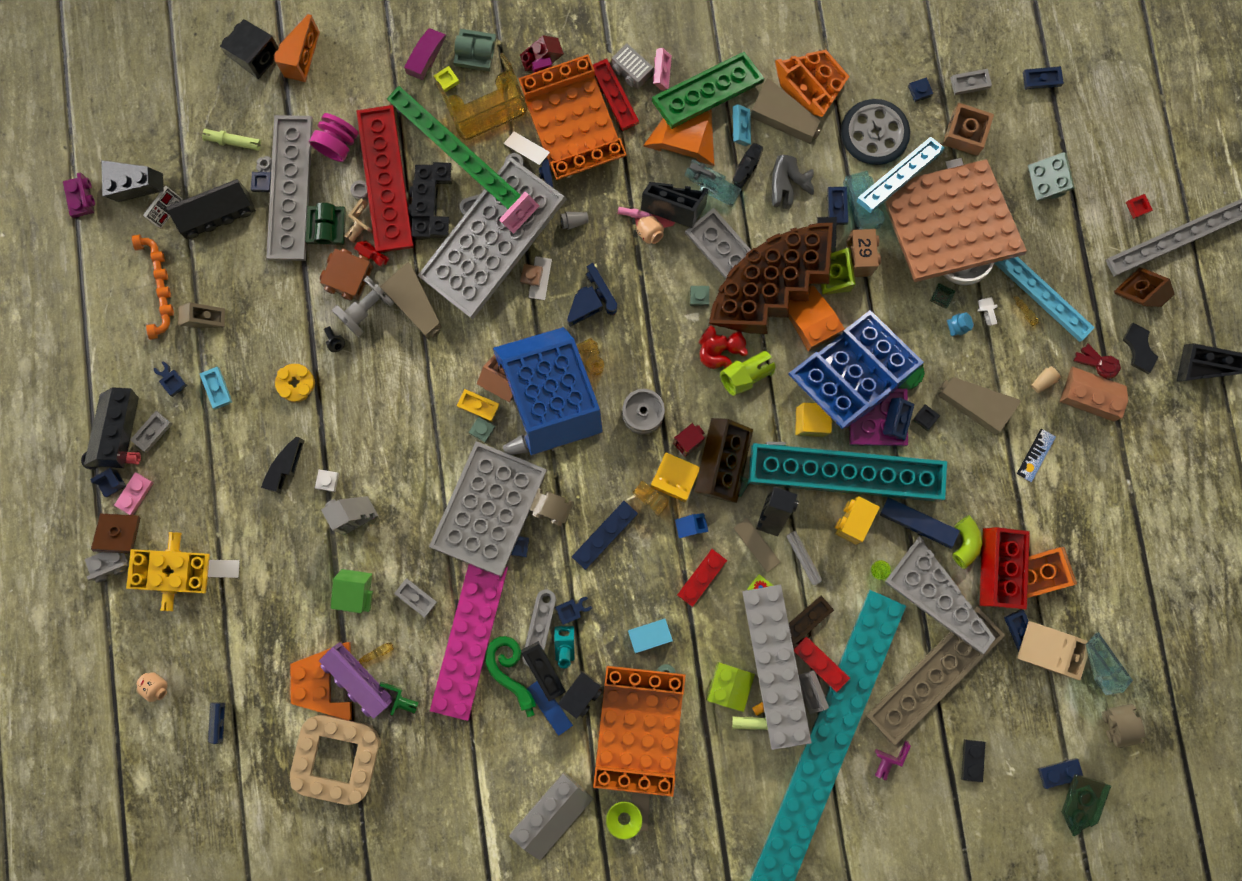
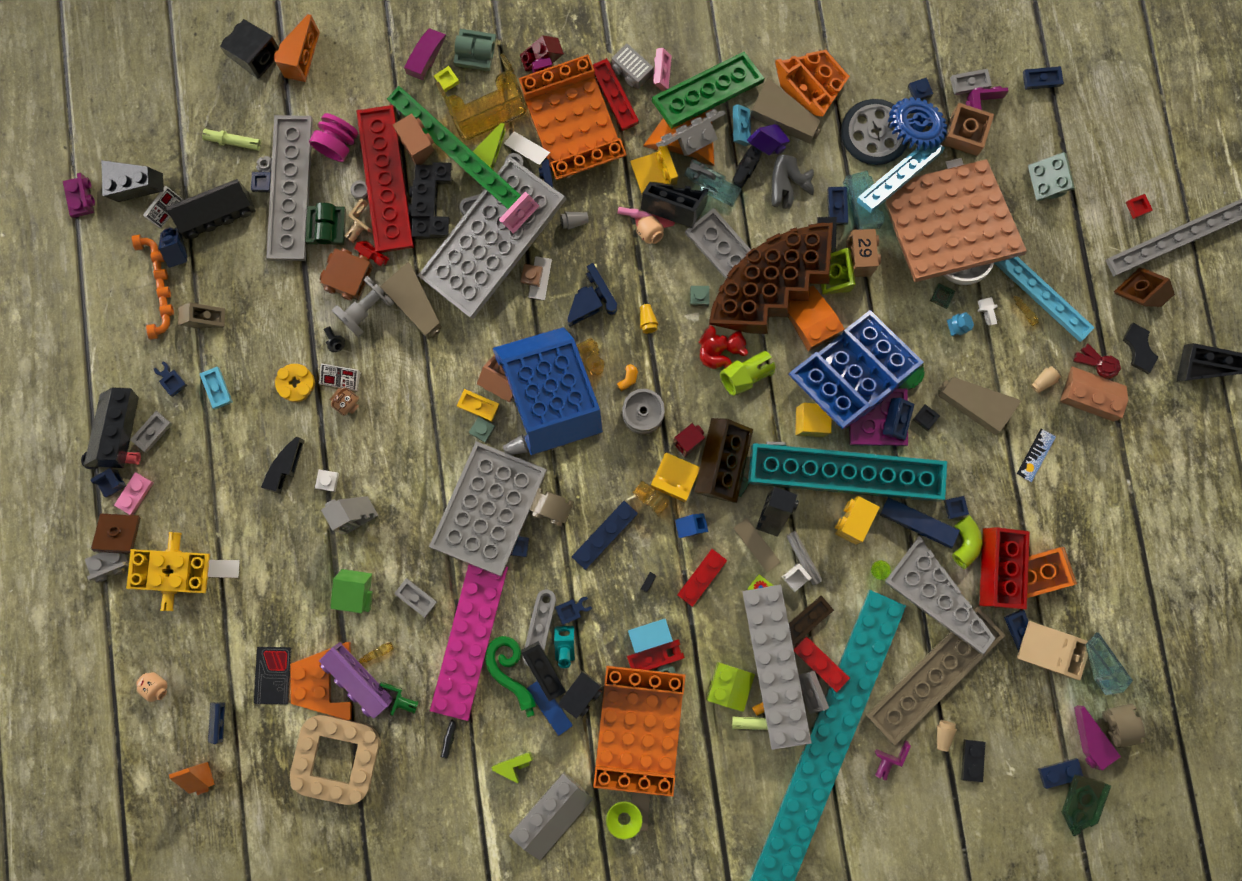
(172, 247): none -> dark blue slope
(194, 778): none -> orange slope
(272, 675): none -> black sticker
(339, 377): none -> slope
(344, 401): none -> medium nougat head
(414, 139): none -> nougat slope
(448, 739): none -> black piece
(490, 147): none -> lime slope
(507, 767): none -> lime slope
(630, 378): none -> light orange arm
(648, 321): none -> yellow cone
(648, 582): none -> black tile
(654, 168): none -> yellow bracket
(655, 656): none -> red plate
(695, 135): none -> light grey bracket
(769, 139): none -> dark purple slope
(796, 577): none -> white panel
(913, 127): none -> blue gear
(945, 734): none -> tan cone
(956, 507): none -> dark blue plate
(978, 94): none -> magenta bracket
(1094, 743): none -> magenta slope

